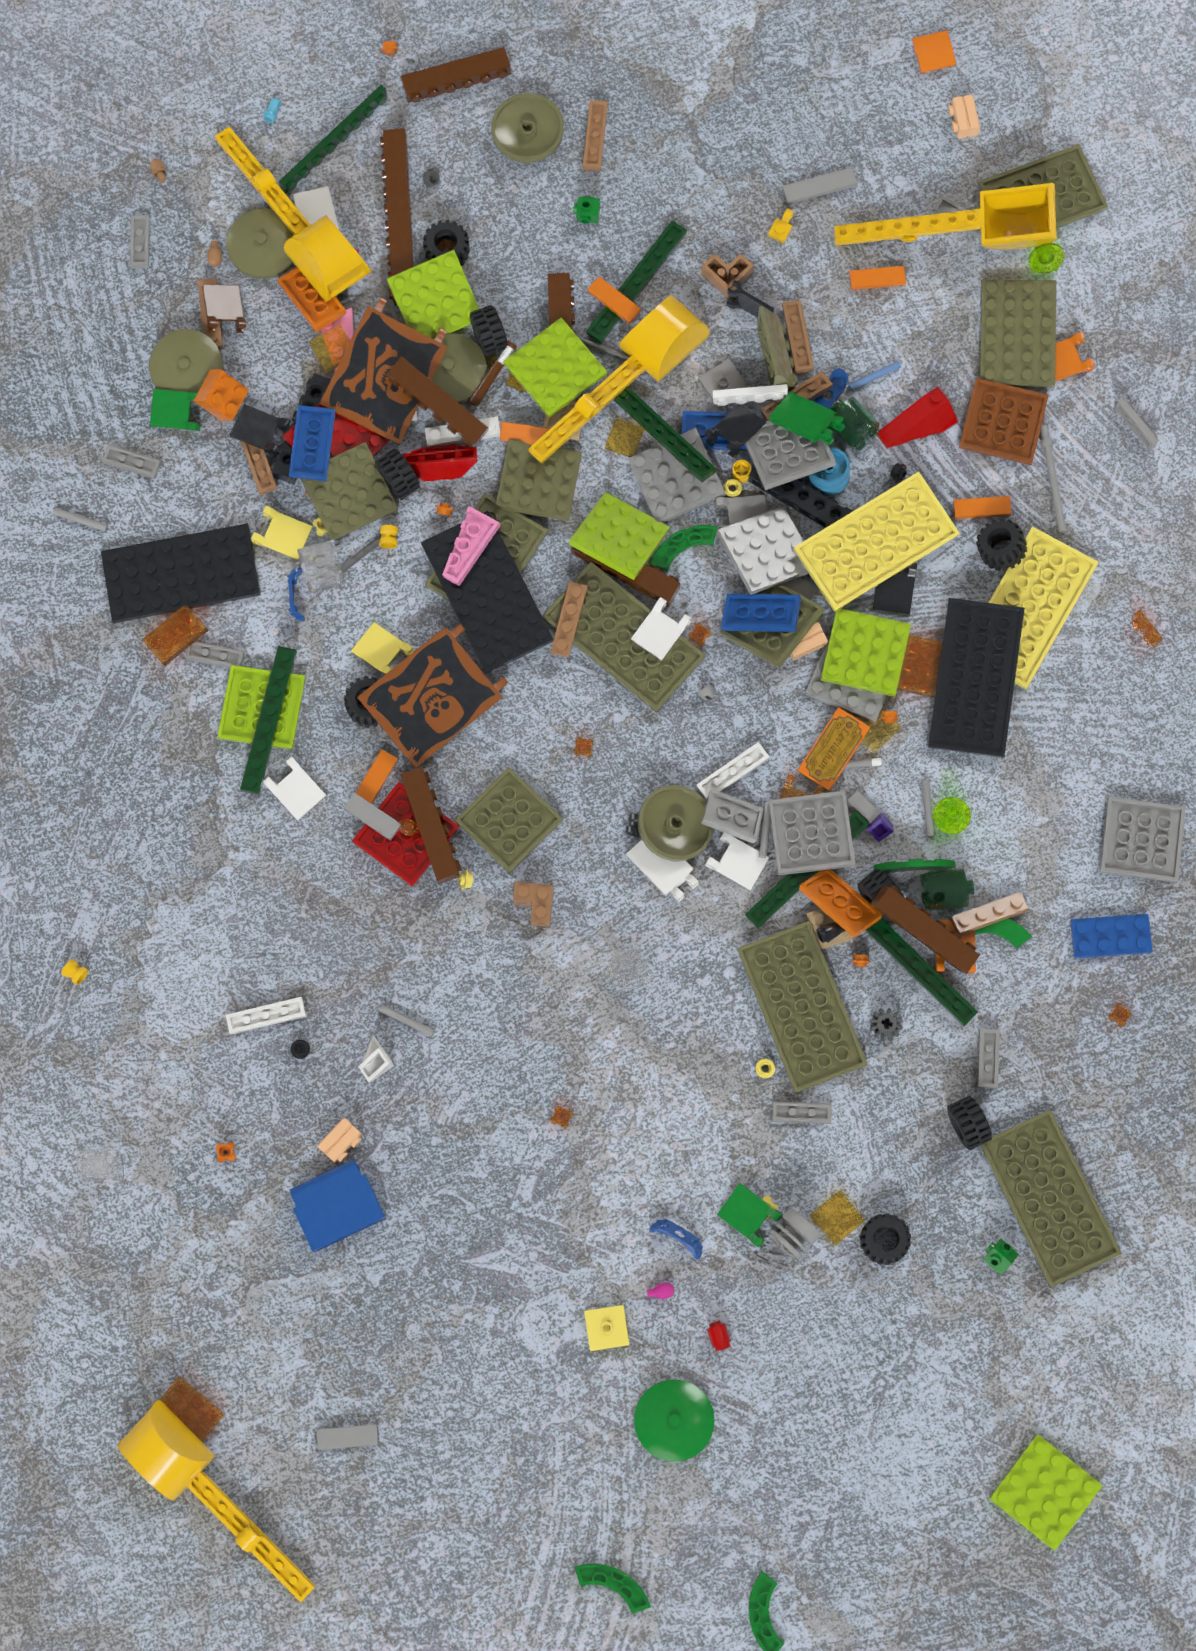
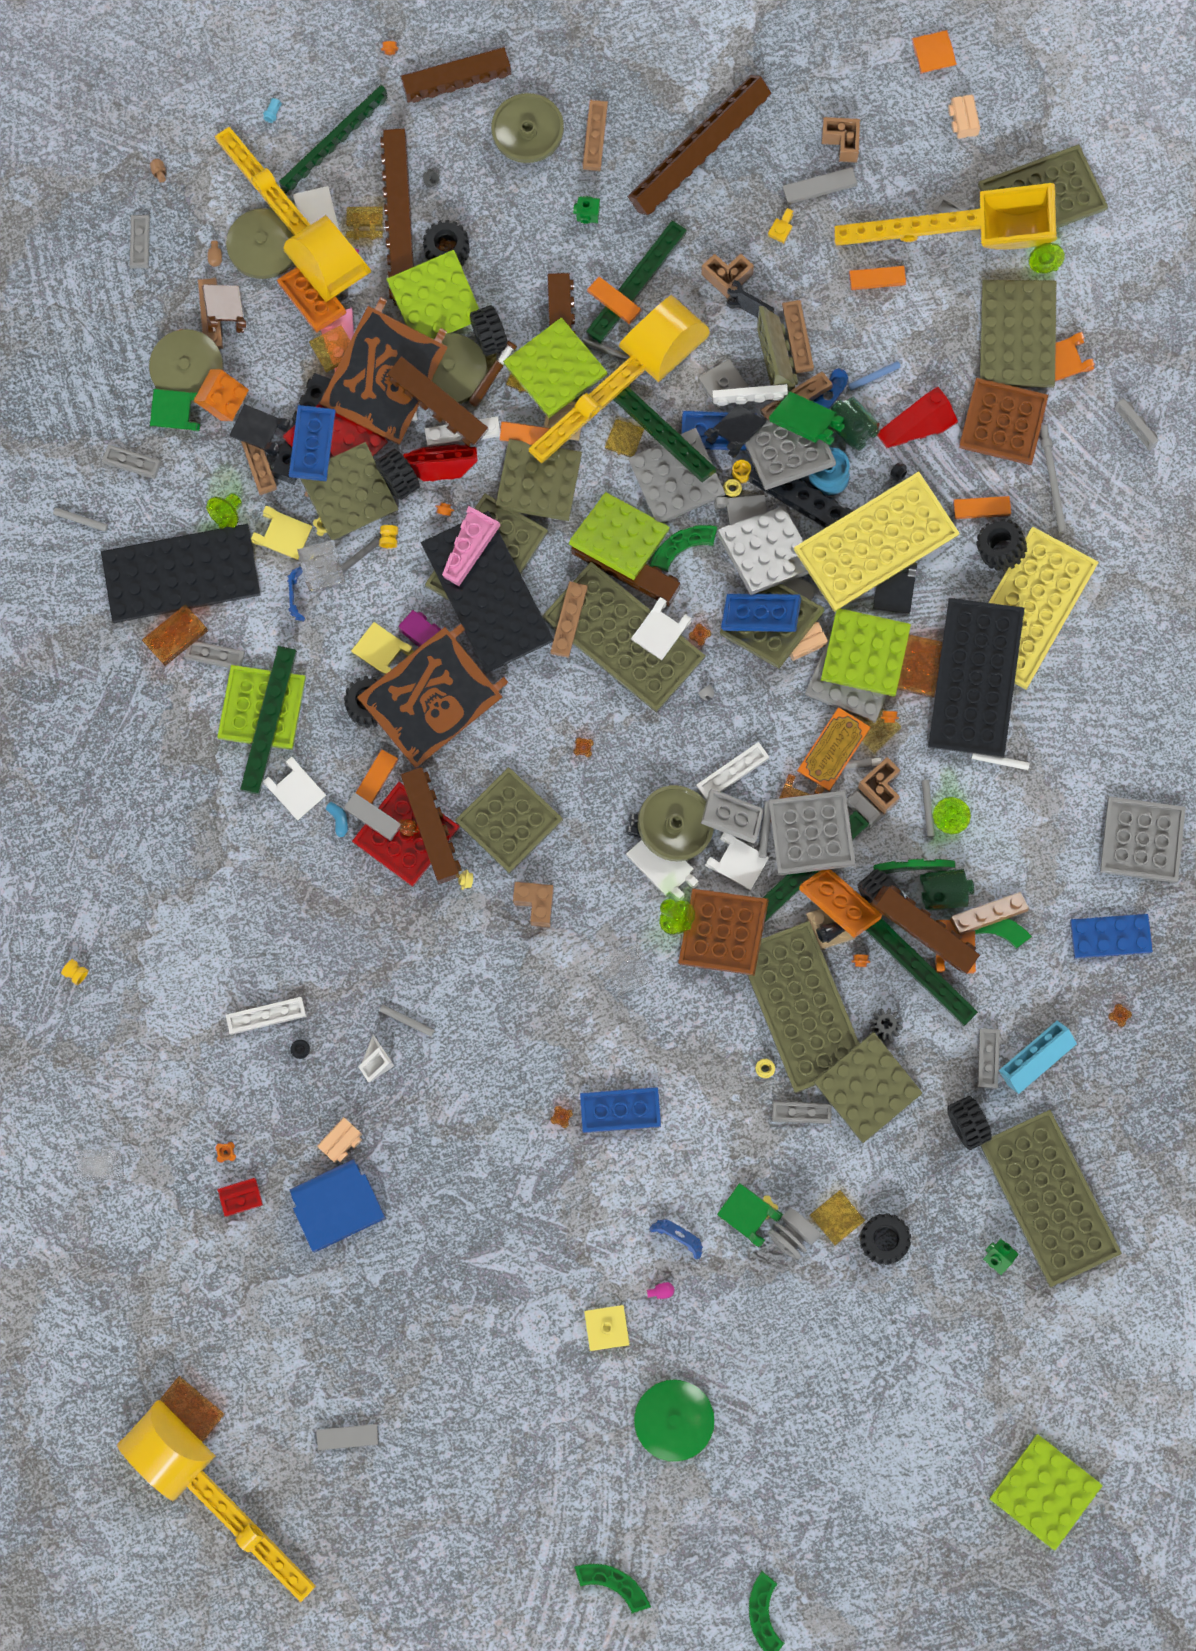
(224, 510): none -> clear neon green piece
(240, 1197): none -> red plate
(340, 817): none -> dark azure arm
(364, 217): none -> clear yellow plate
(417, 628): none -> magenta brick
(620, 1110): none -> blue plate
(676, 916): none -> clear neon green piece
(699, 145): none -> reddish brown brick
(719, 1335): red brick -> none
(724, 932): none -> dark orange plate
(843, 133): none -> medium nougat brick
(867, 1087): none -> olive plate
(877, 788): none -> medium nougat brick
(880, 827): dark purple slope -> none
(1002, 761): none -> white bar
(1037, 1057): none -> medium azure brick
(1149, 633): clear orange plate -> none

